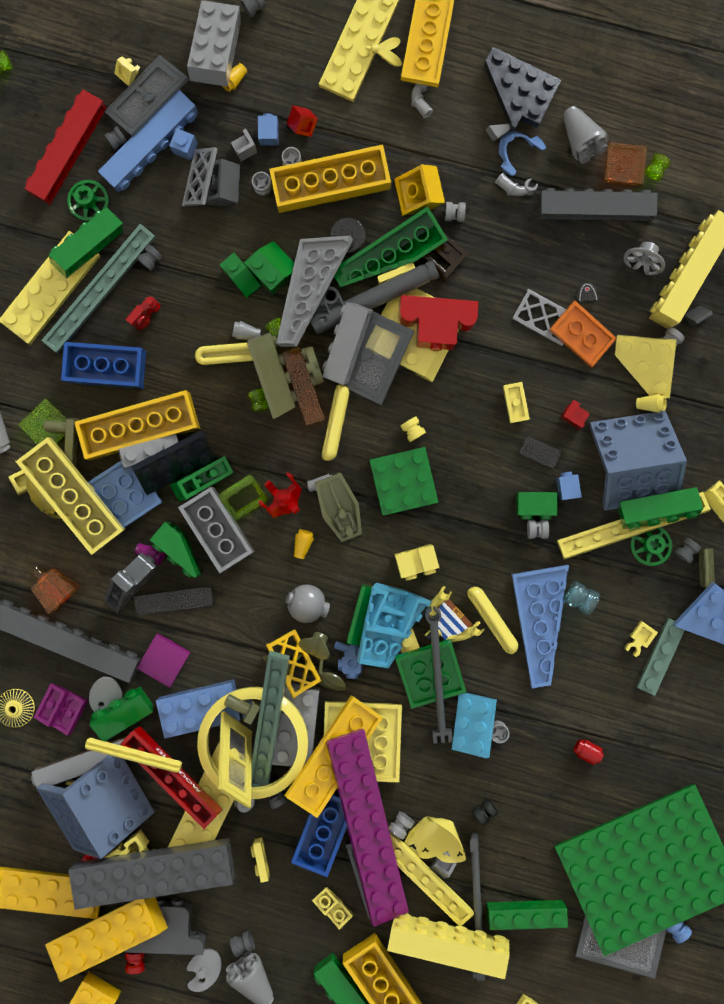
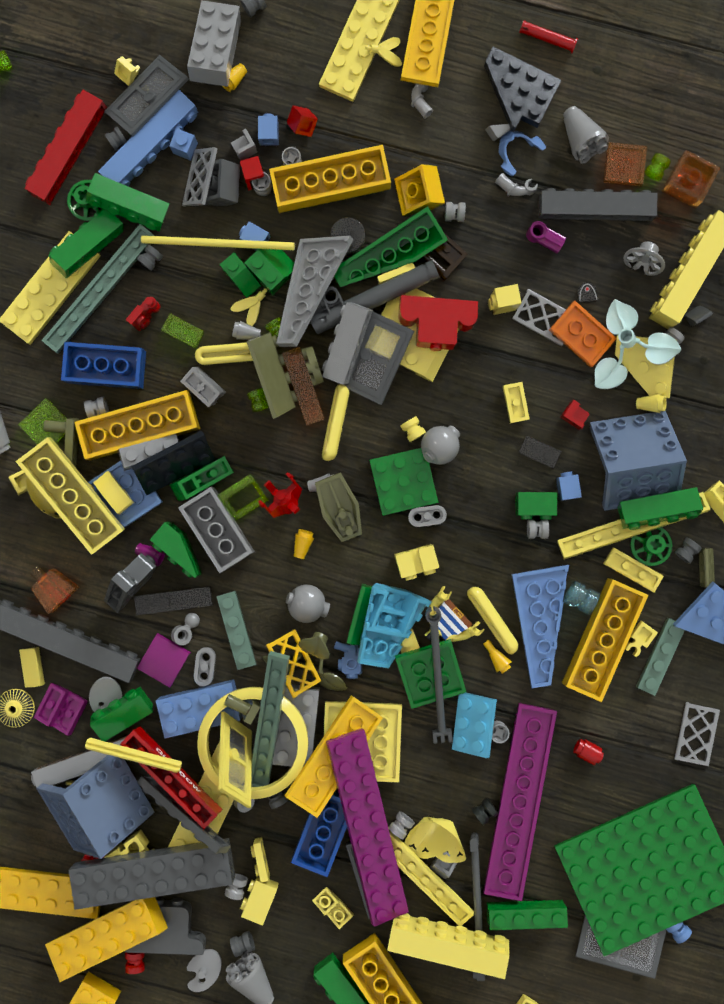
(32, 667): none -> light yellow slope
(96, 407): none -> light grey wheel
(113, 492): none -> light yellow slope
(127, 202): none -> green brick
(182, 331): none -> clear neon green plate
(191, 621): none -> light grey plate
(202, 386): none -> light grey hinge
(206, 666): none -> light grey plate
(208, 836): none -> dark grey plate
(218, 242): none -> light yellow piece
(236, 630): none -> sand green plate
(236, 890): none -> light grey wheel
(251, 170): none -> red panel
(253, 233): none -> medium blue brick
(253, 304): none -> light yellow piece
(259, 901): none -> light yellow brick
(427, 516): none -> light grey plate
(440, 444): none -> light grey brick
(499, 660): none -> yellow cone
(504, 299): none -> light yellow brick
(520, 802): none -> magenta plate
(548, 36): none -> red pin
(548, 237): none -> magenta piece
(604, 639): none -> yellow brick
(620, 321): none -> light aqua plant
(633, 570): none -> light yellow tile
(691, 179): none -> clear orange brick
(707, 746): none -> light grey window

